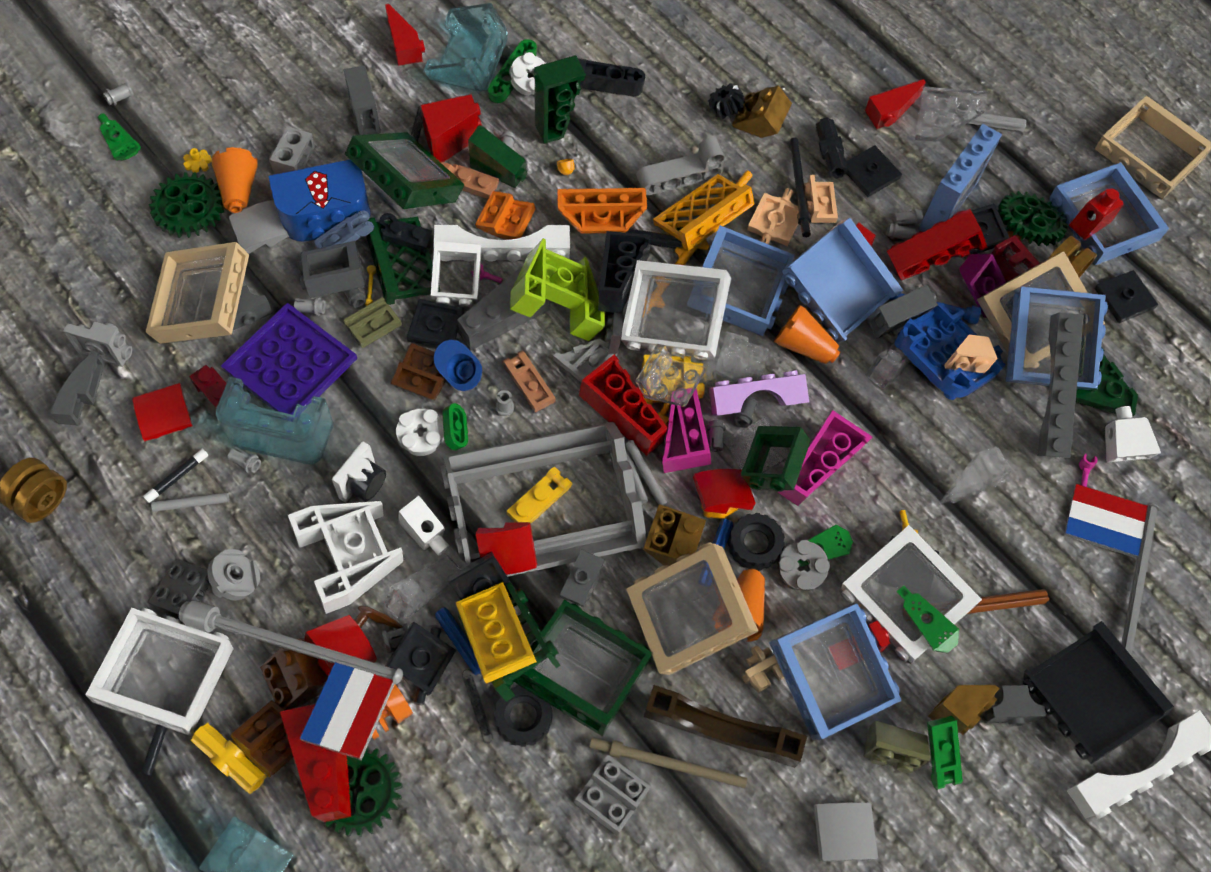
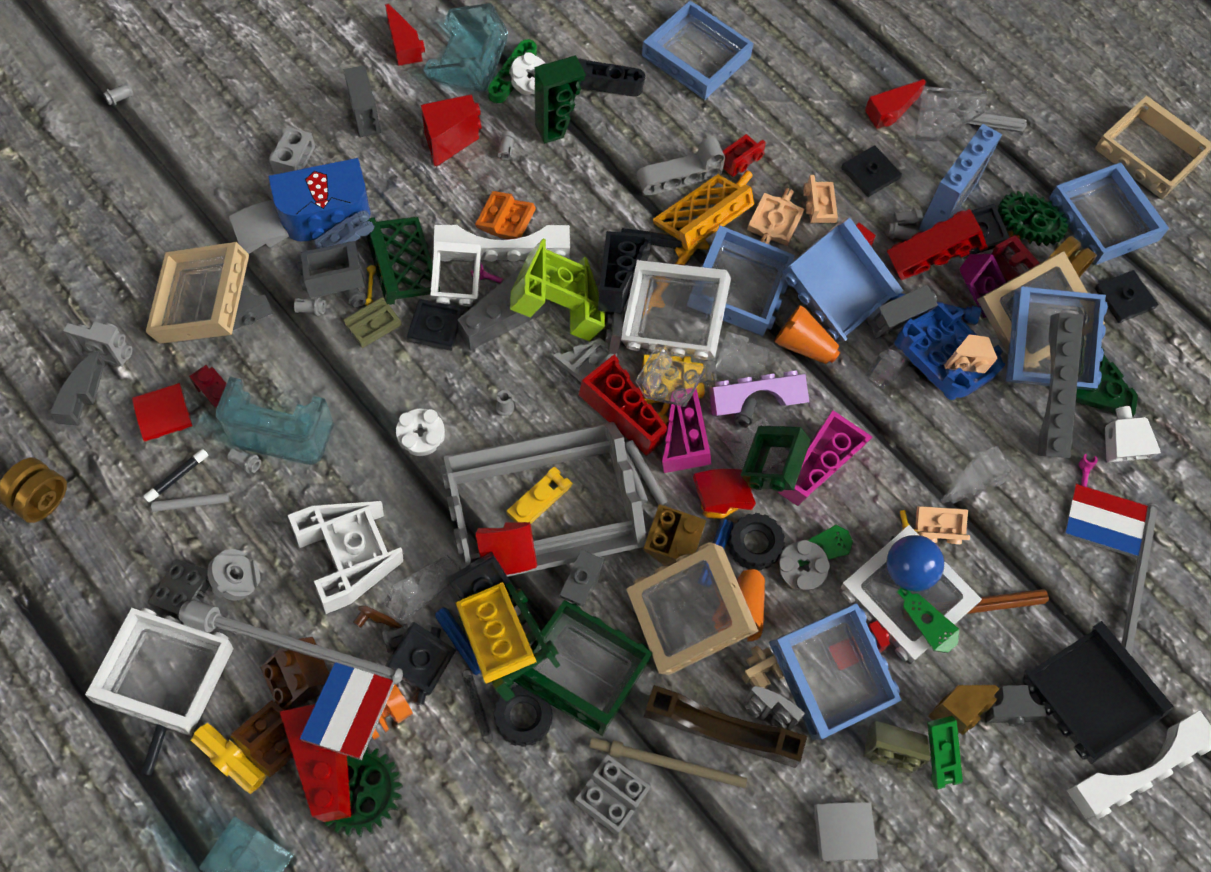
(121, 147): green piece -> none
(186, 204): dark green gear -> none
(197, 160): yellow plant -> none
(234, 176): orange cone -> none
(289, 361): dark purple plate -> none
(341, 636): red slope -> none
(360, 474): piece -> none
(404, 169): dark green piece -> none
(405, 233): black hinge -> none
(418, 517): white torso -> none
(419, 124): black piece -> none
(419, 373): reddish brown slope -> none
(455, 427): green plate -> none
(458, 365): blue piece -> none
(475, 182): nougat hinge -> none
(495, 158): dark green slope -> none
(529, 381): nougat plate -> none
(566, 166): light orange hinge -> none
(602, 208): orange wedge -> none
(697, 49): none -> piece
(716, 435): dark grey pin -> none
(726, 101): black gear -> none
(742, 154): none -> red bracket
(763, 112): pearl gold slope -> none
(763, 702): none -> light grey slope
(803, 216): black bar -> none
(831, 148): black piece -> none
(915, 563): none -> blue piece
(942, 523): none -> light nougat bracket
(1105, 206): red torso -> none

